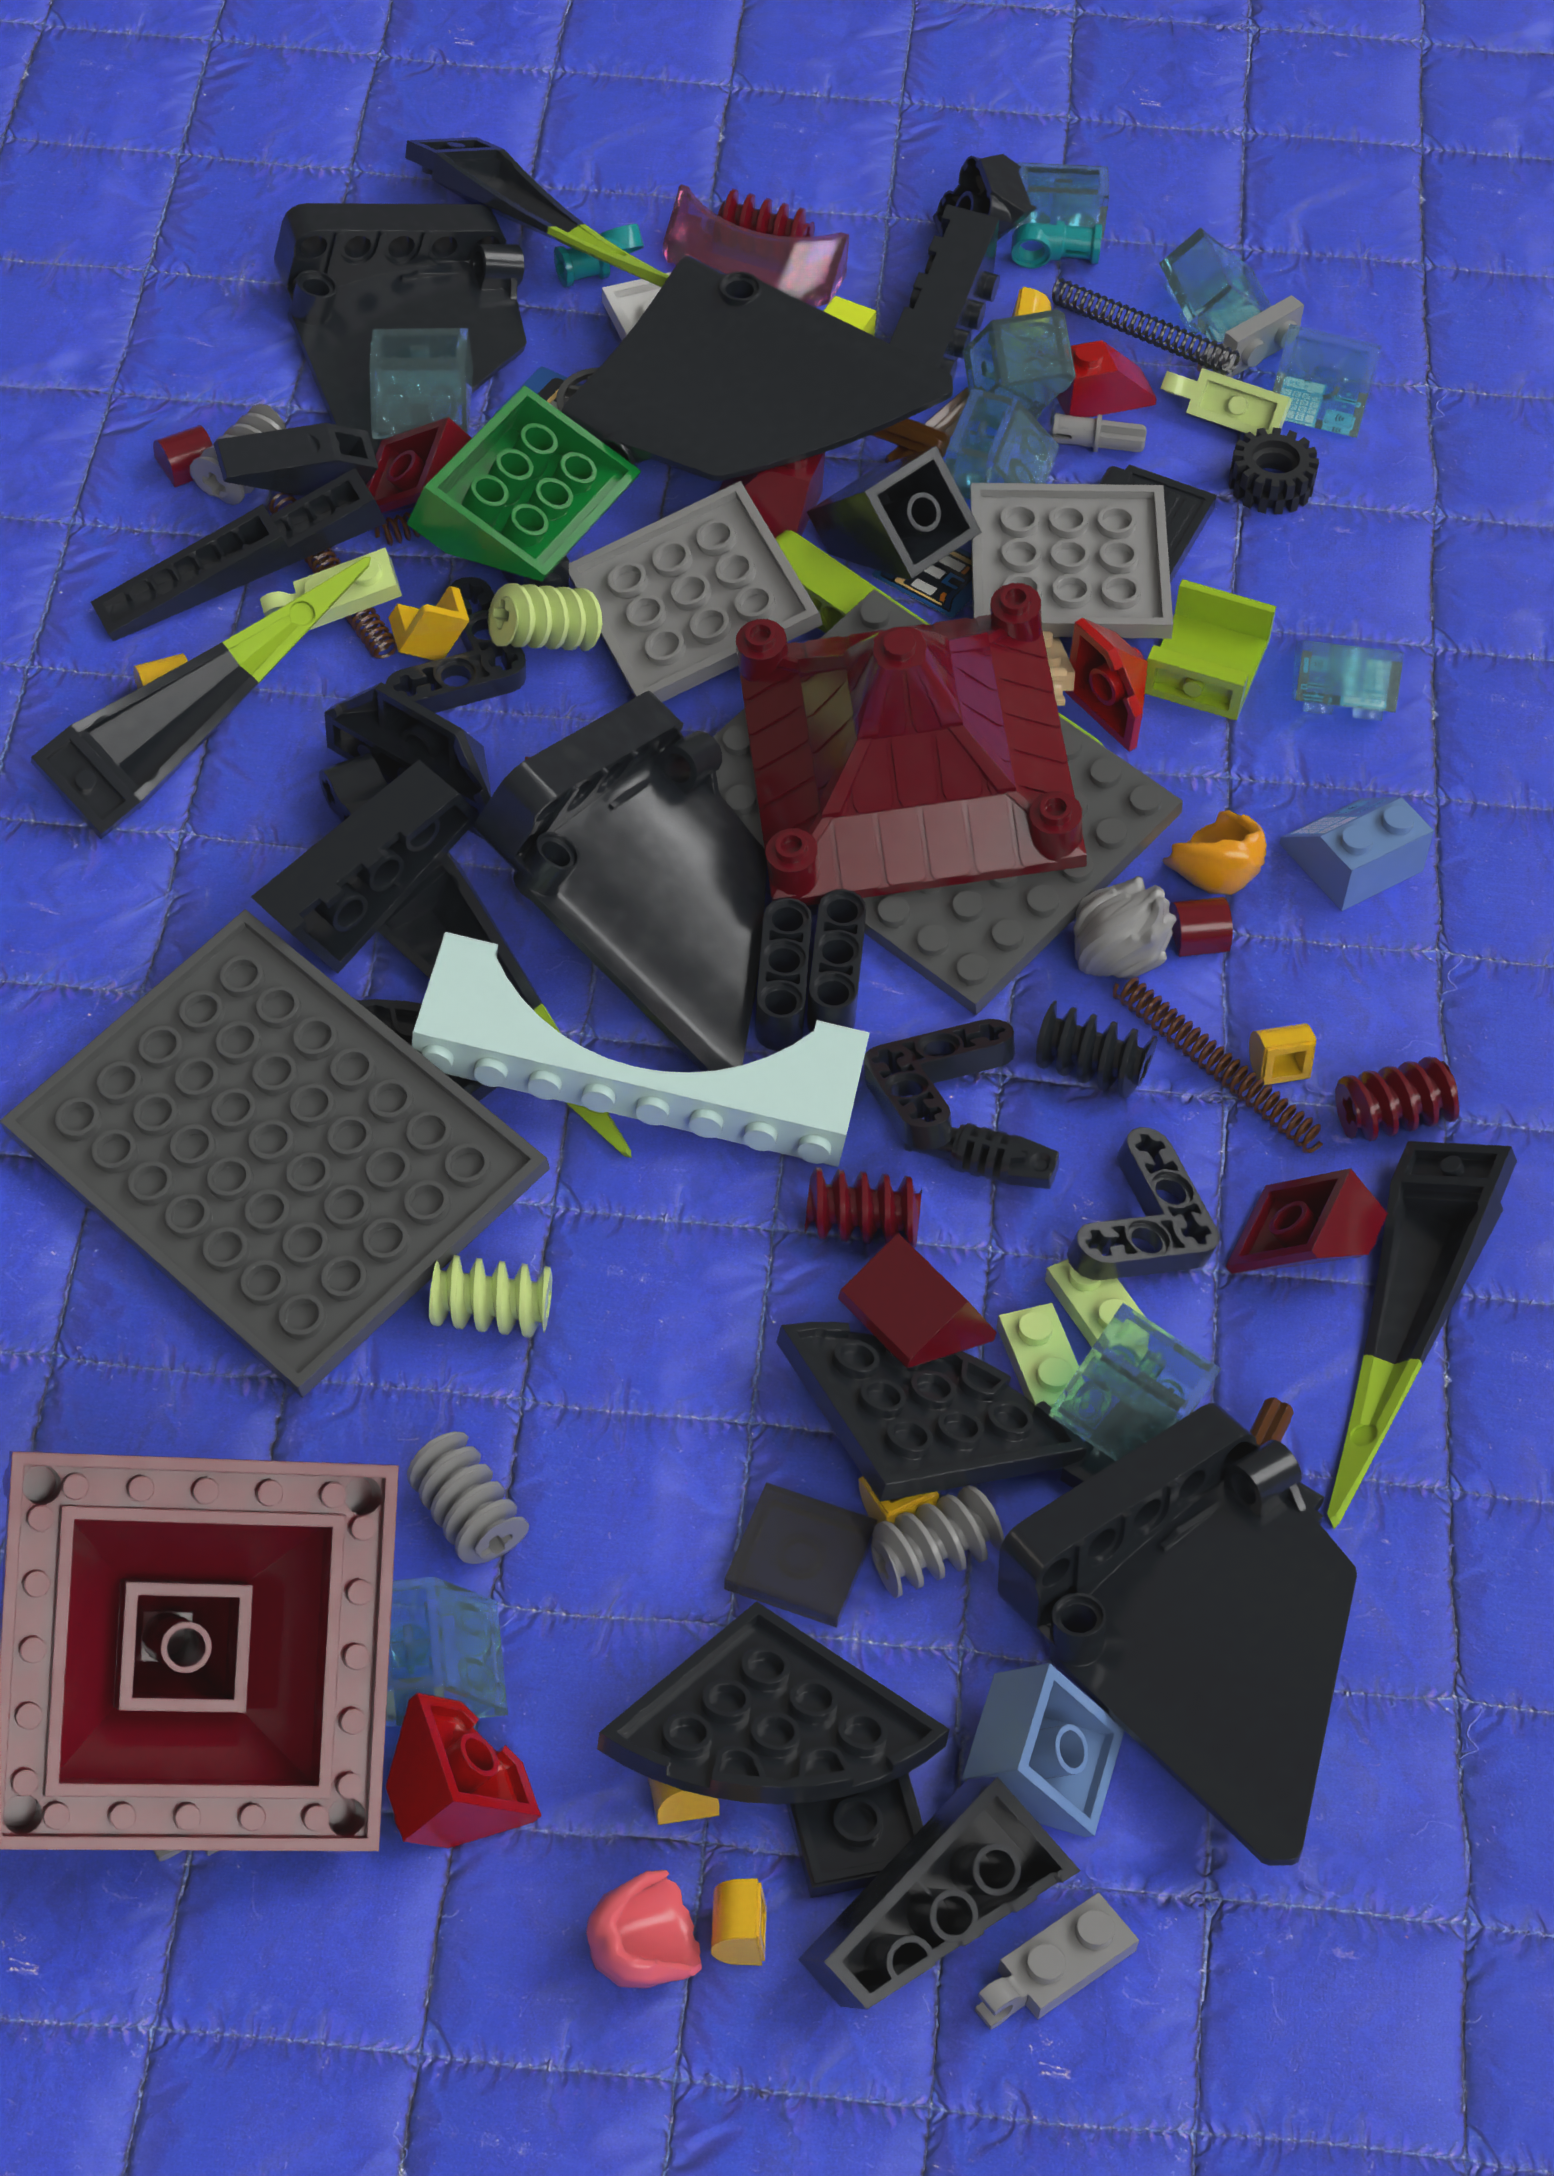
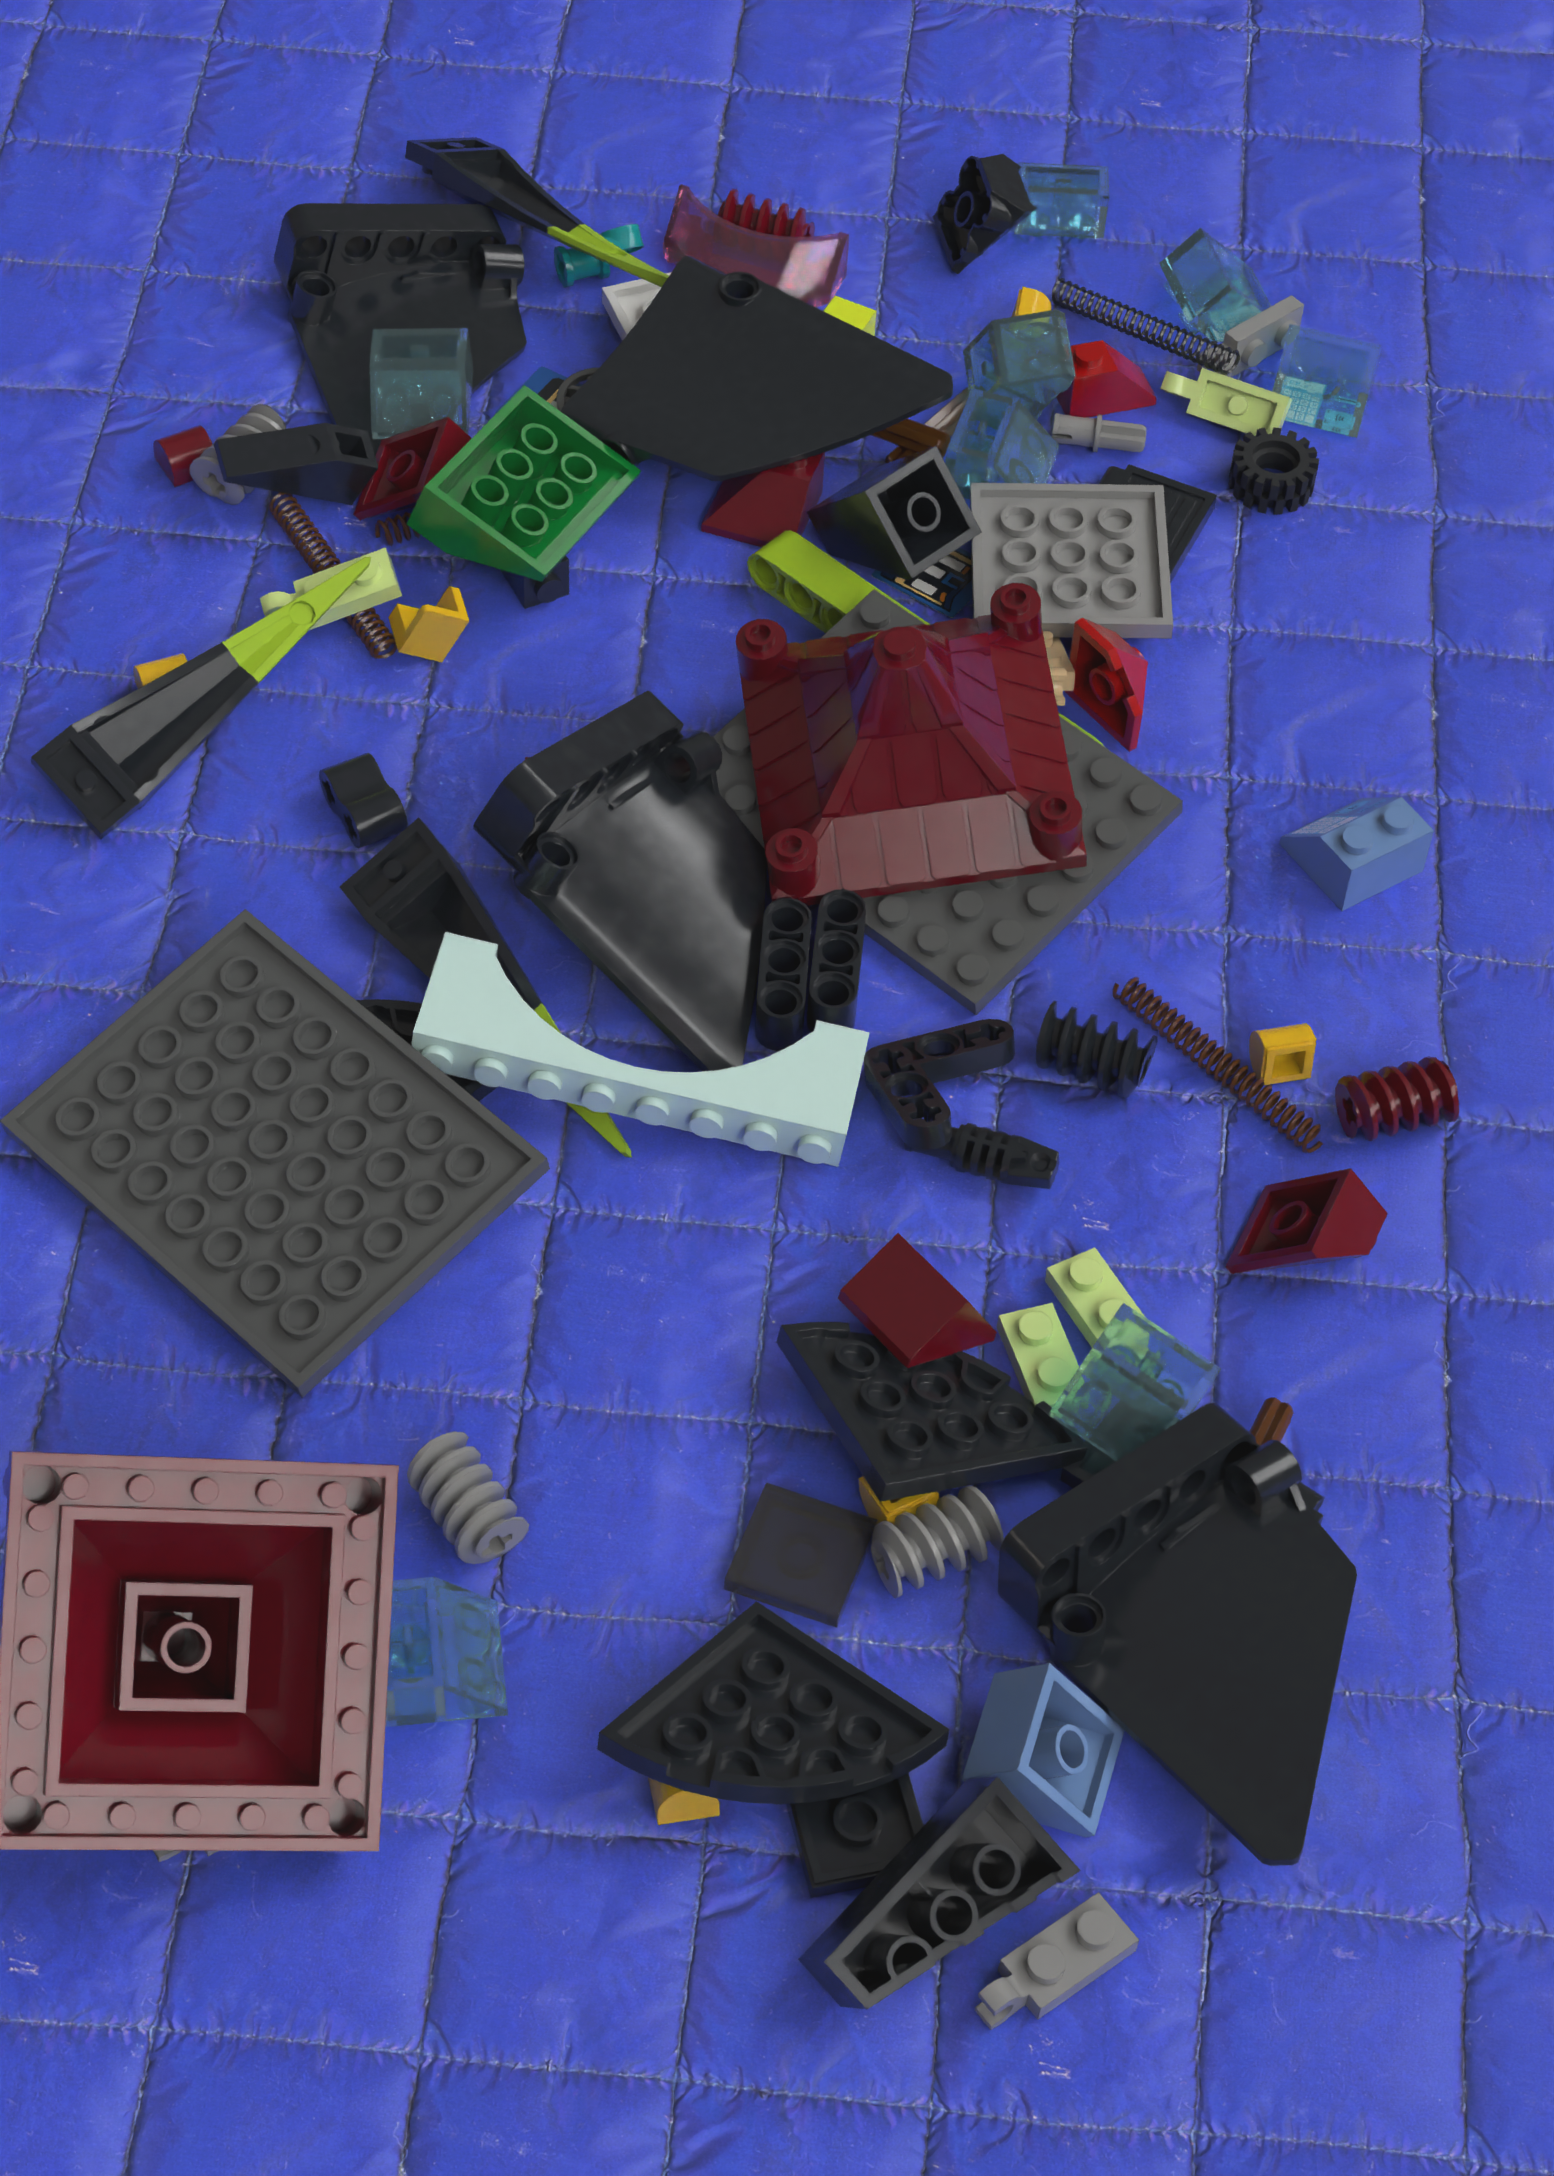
(240, 554): black slope -> none
(367, 865): black wedge -> none
(402, 733): black wedge -> none
(450, 1781): red slope -> none
(475, 664): black beam -> none
(490, 1297): yellowish green piece -> none
(544, 617): yellowish green piece -> none
(643, 1933): coral hair -> none
(687, 588): light grey plate -> none
(739, 1922): yellow brick -> none
(863, 1207): dark red piece -> none
(952, 291): black wedge -> none
(1058, 242): teal connector -> none
(1123, 930): light grey hair -> none
(1179, 1233): black beam -> none
(1202, 926): dark red brick -> none
(1211, 651): lime panel -> none
(1221, 854): light orange hair -> none
(1346, 677): clear light blue slope -> none
(1434, 1231): black plate -> none

